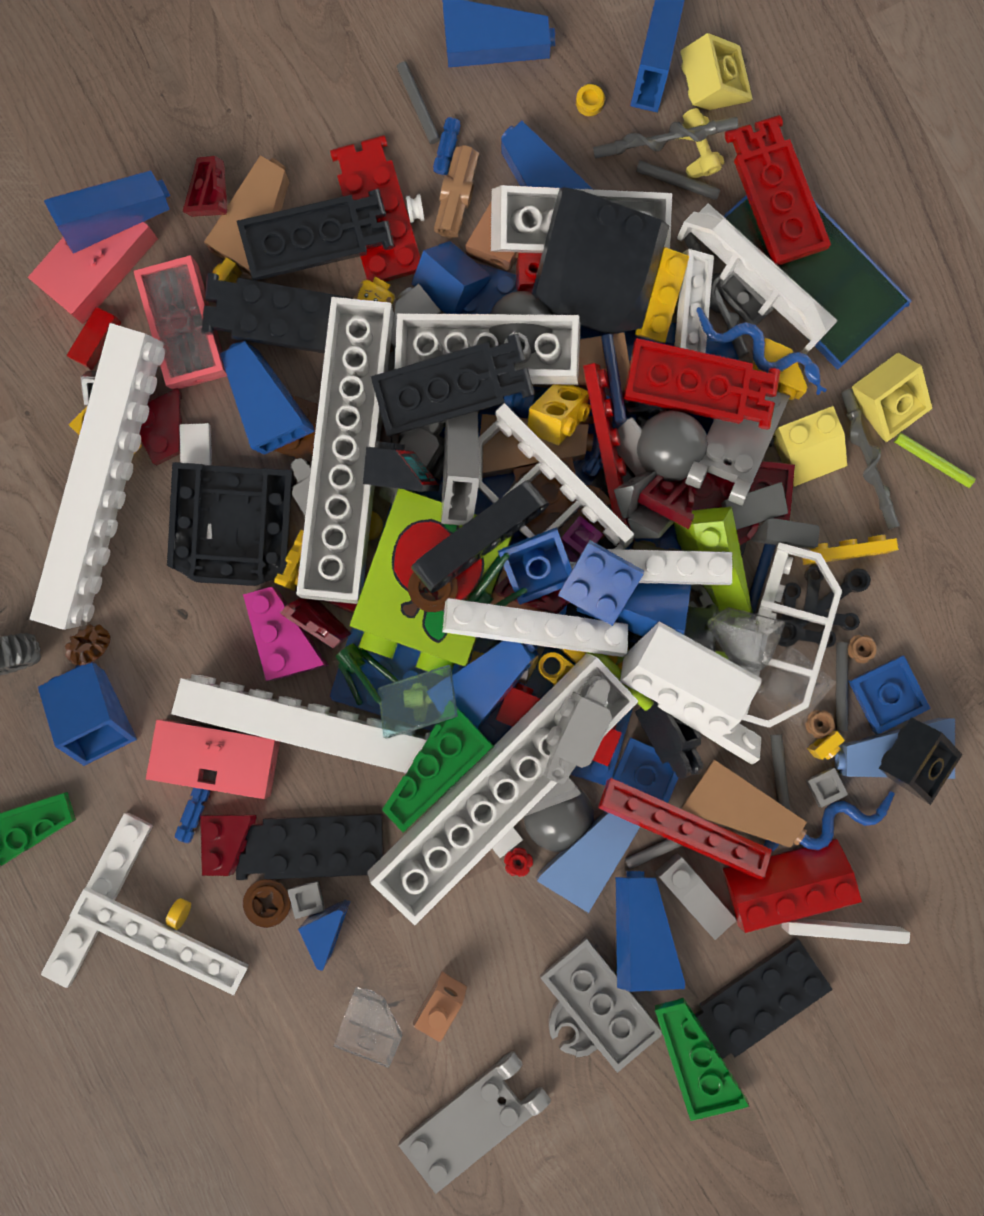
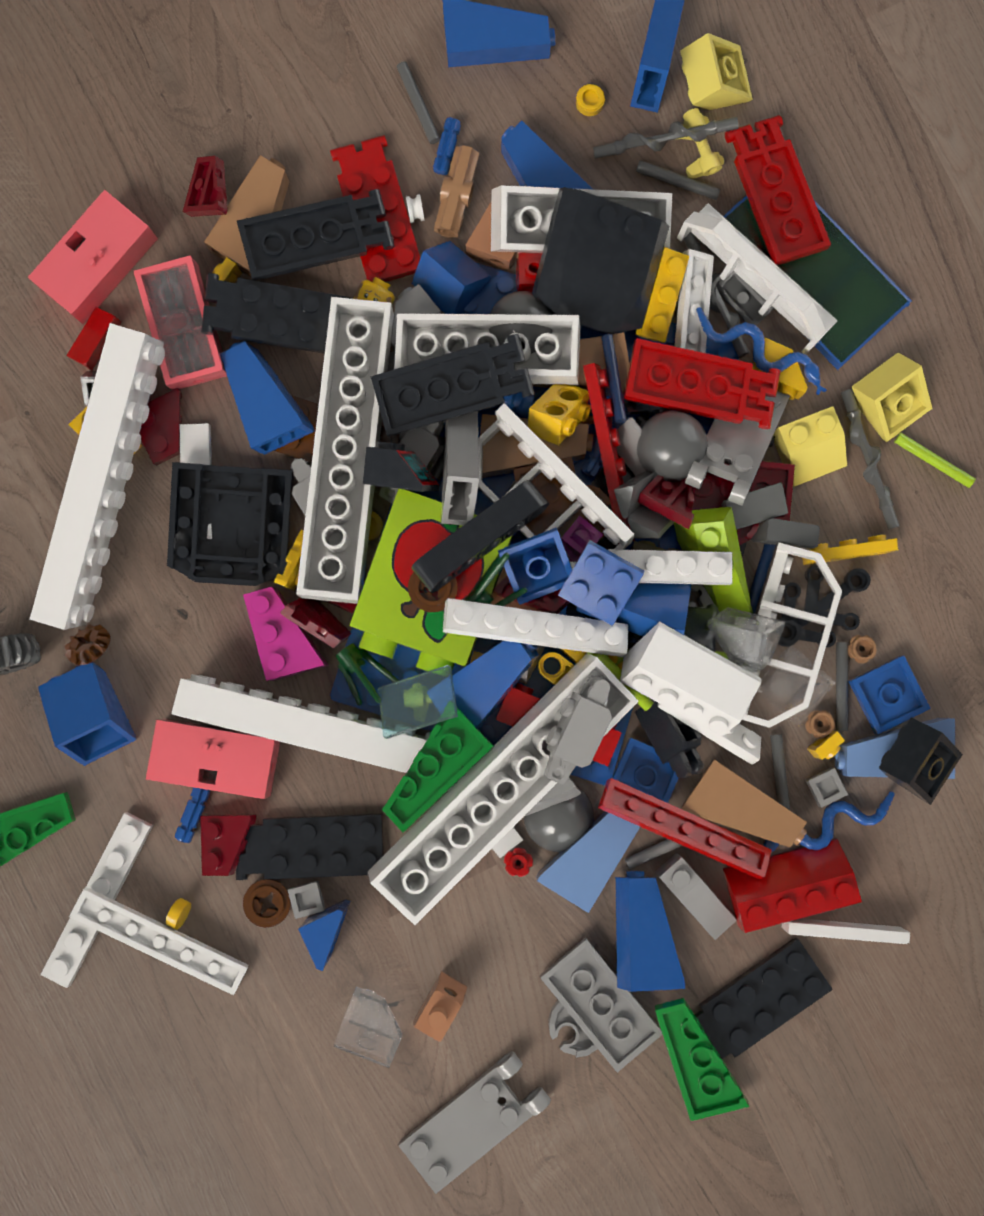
(107, 208): blue slope -> none

